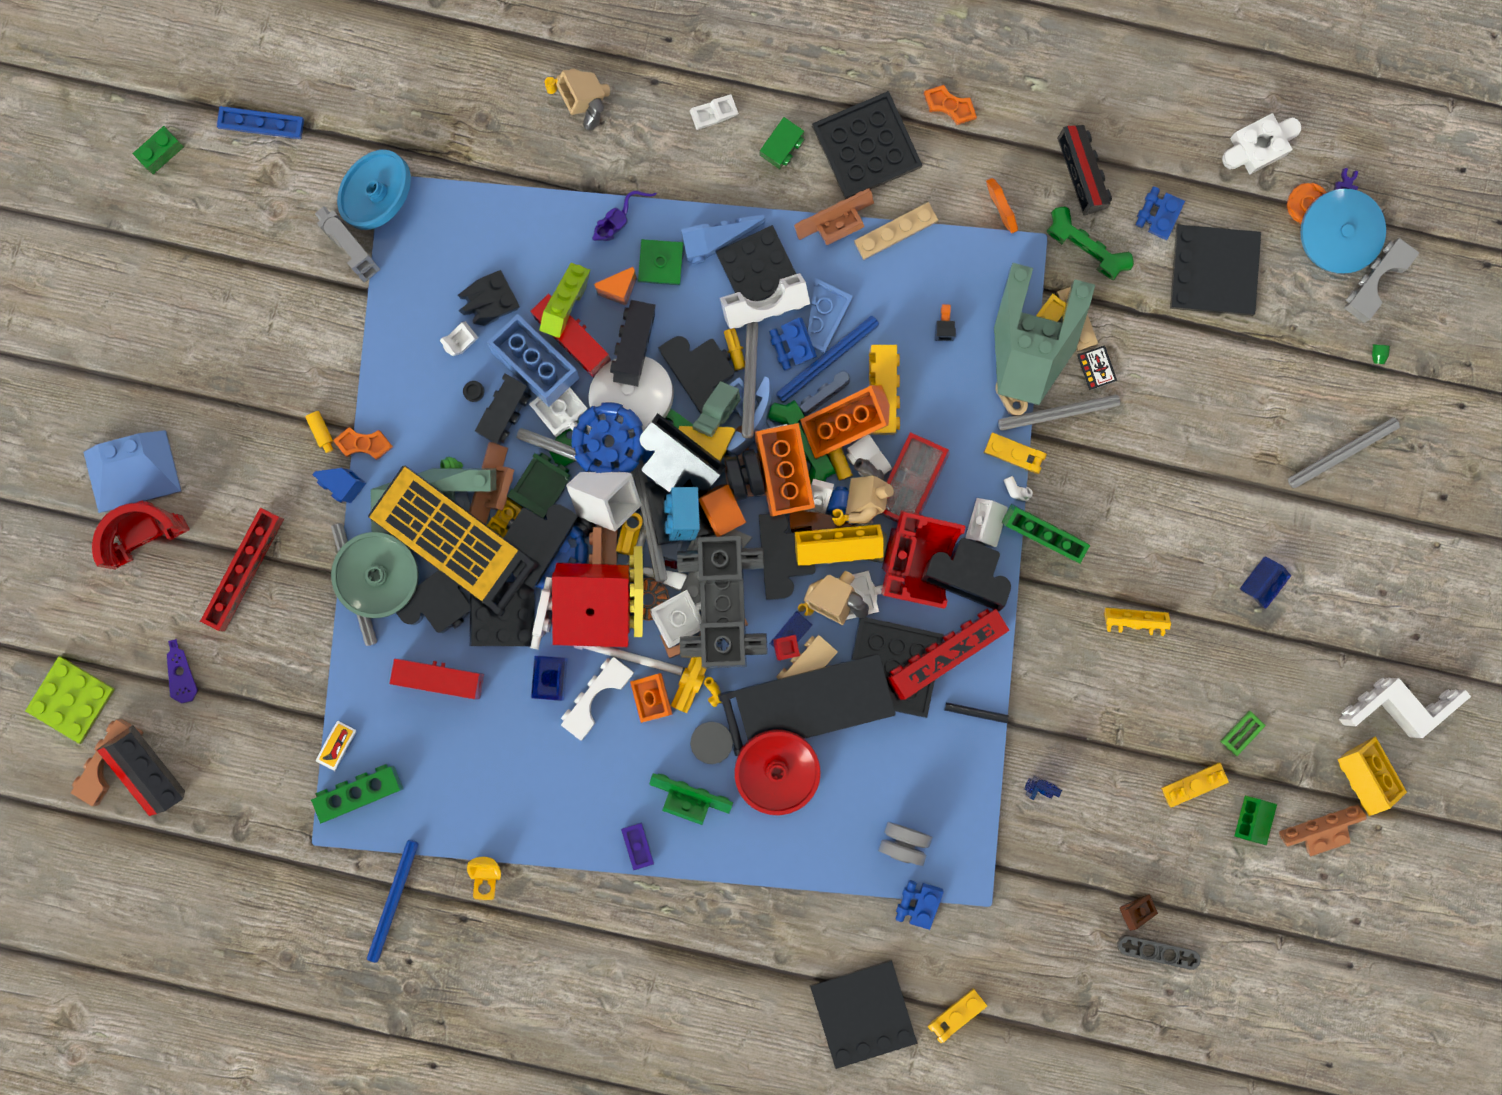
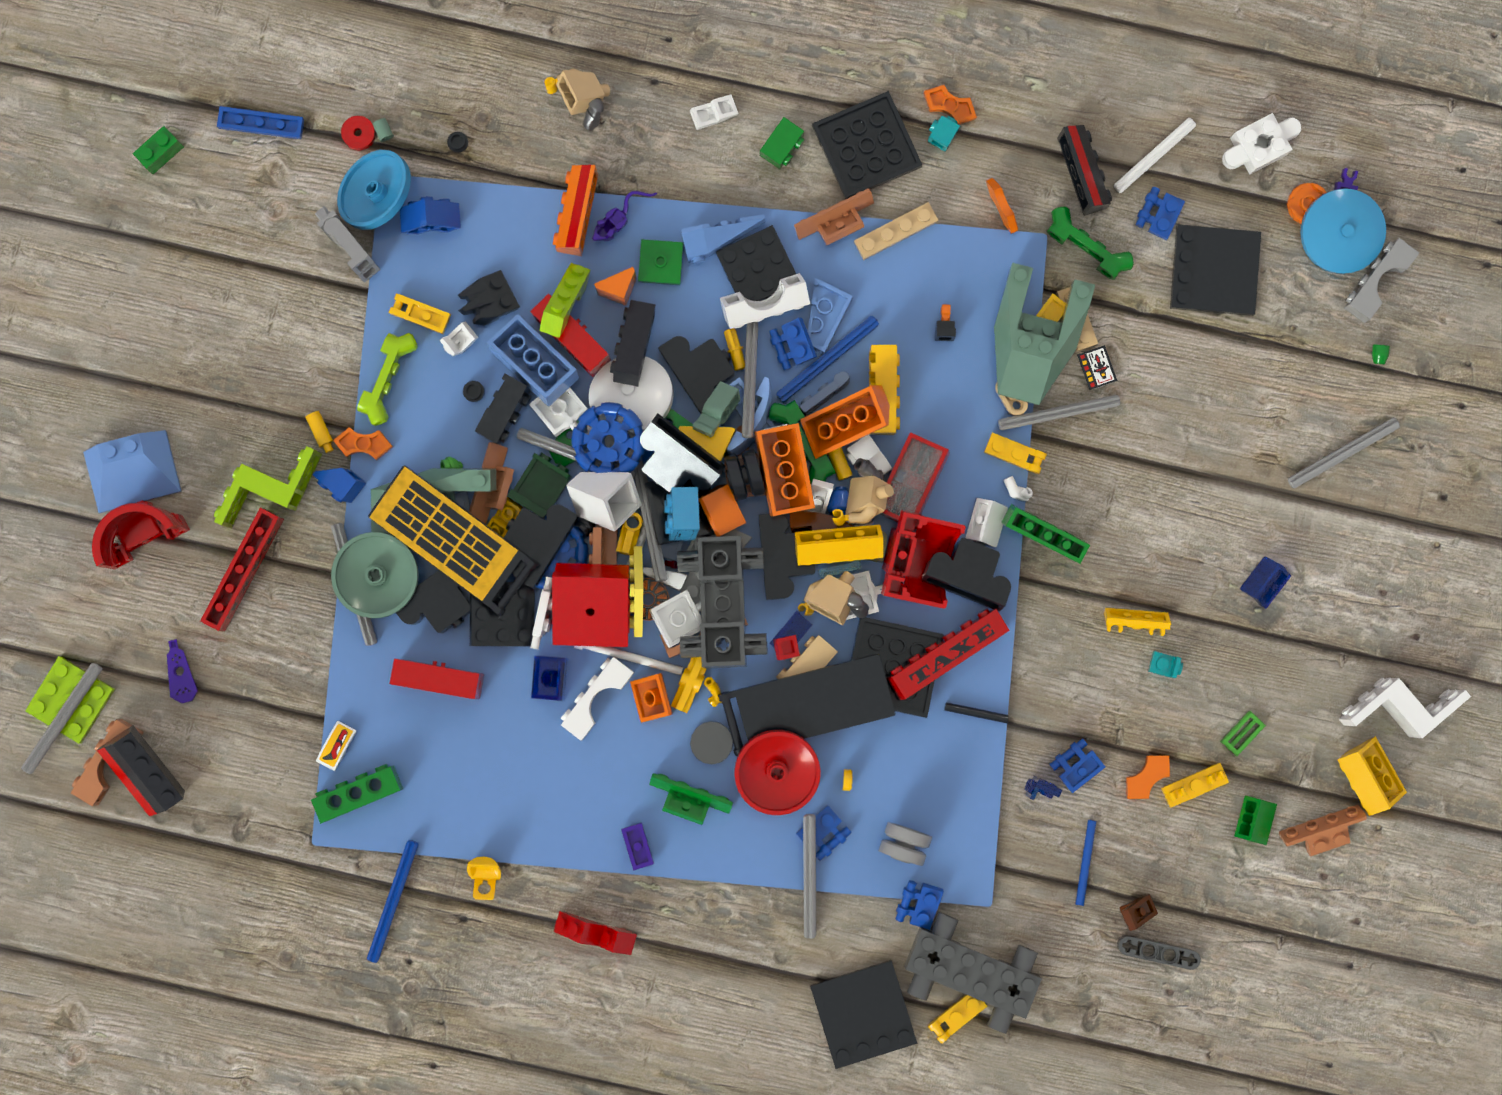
(61, 718): none -> light grey axle
(284, 494): none -> lime bracket
(360, 142): none -> red piece
(372, 402): none -> lime plate
(383, 130): none -> sand green hinge
(420, 314): none -> yellow plate
(429, 215): none -> blue brick
(457, 142): none -> black plate
(576, 209): none -> orange slope
(594, 933): none -> red arch
(809, 868): none -> light grey axle
(825, 823): none -> blue plate
(839, 569): none -> clear light blue tile
(847, 780): none -> yellow tile
(943, 132): none -> teal brick
(972, 973): none -> dark grey piece
(1082, 770): none -> blue plate
(1085, 865): none -> blue bar
(1152, 157): none -> white axle
(1154, 769): none -> orange tile
(1165, 665): none -> teal bracket

